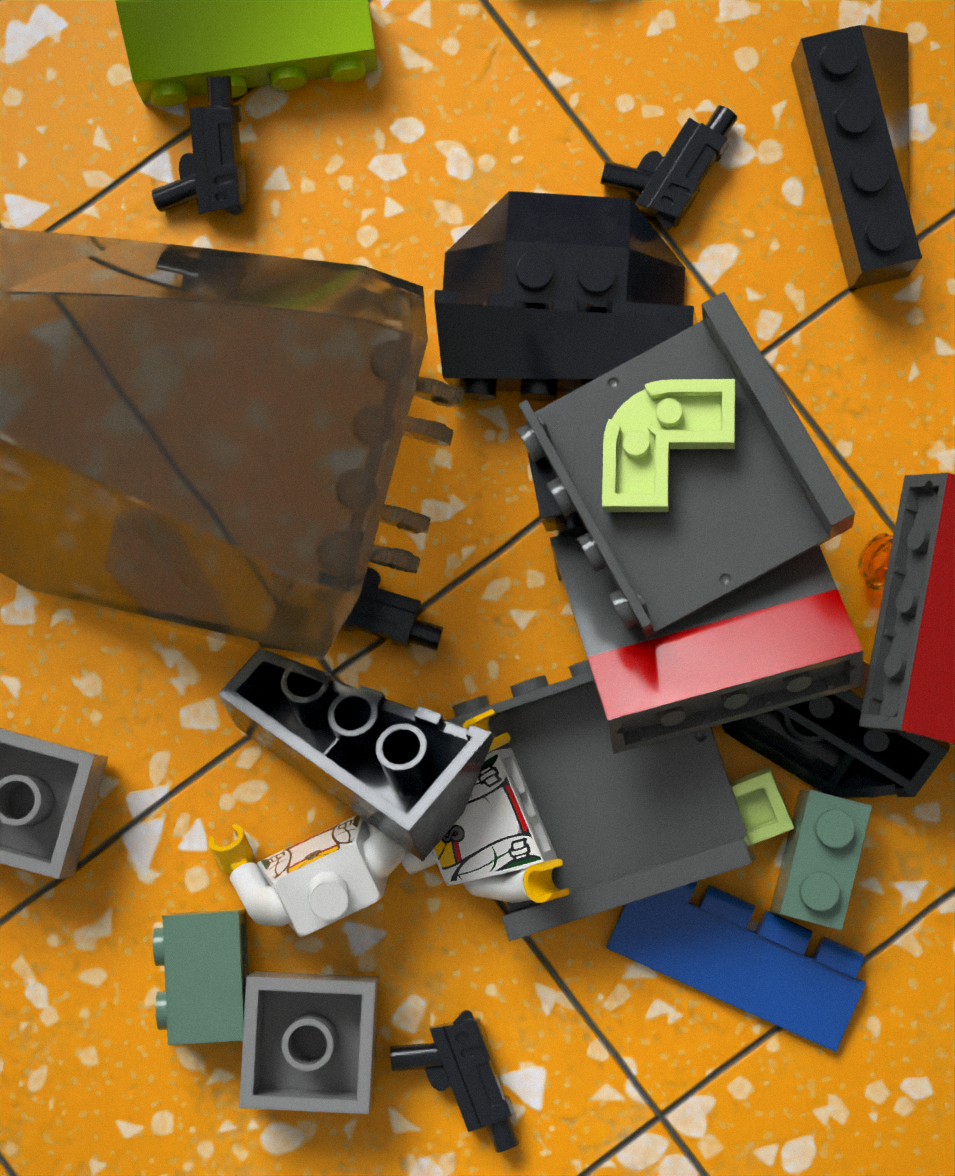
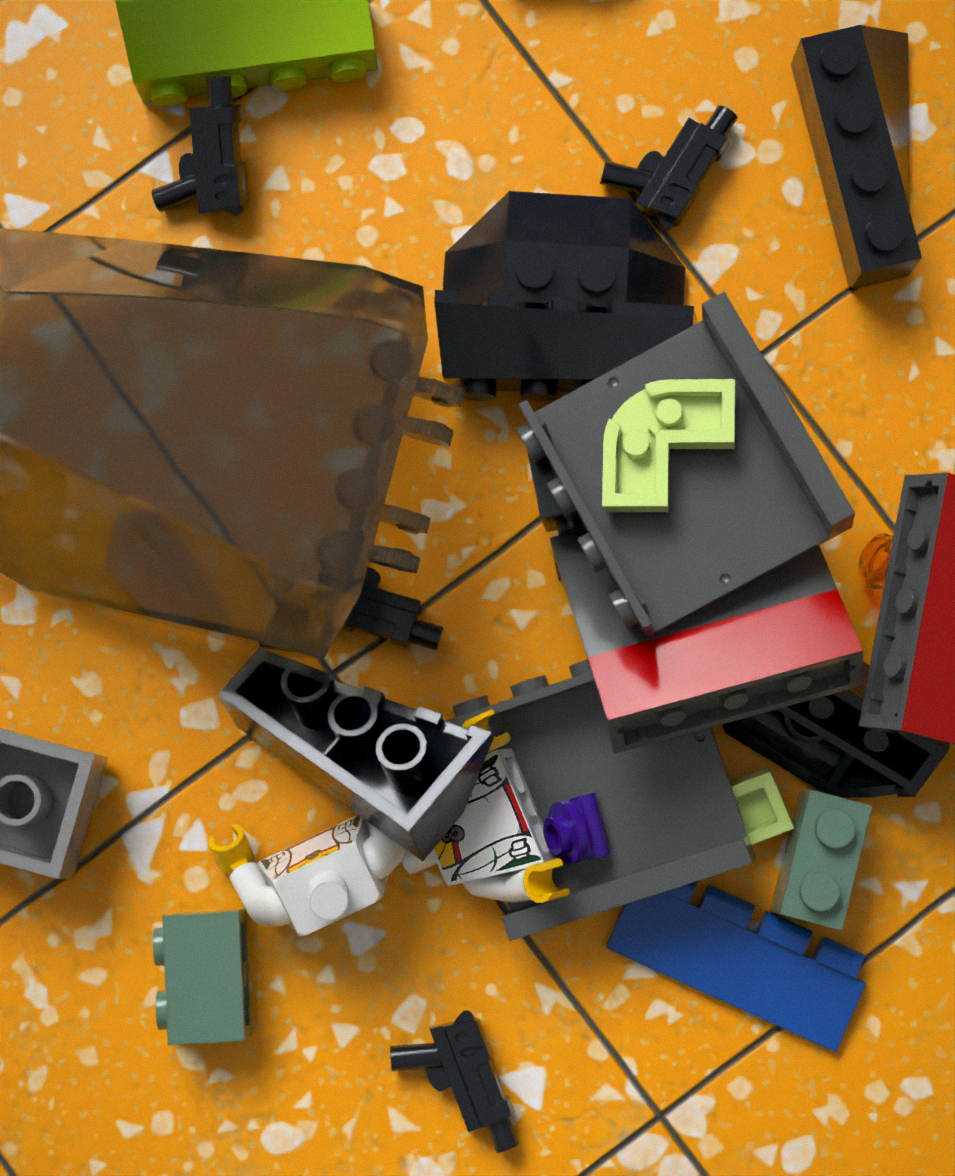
(309, 1042): light grey brick -> none
(576, 829): none -> dark purple plate

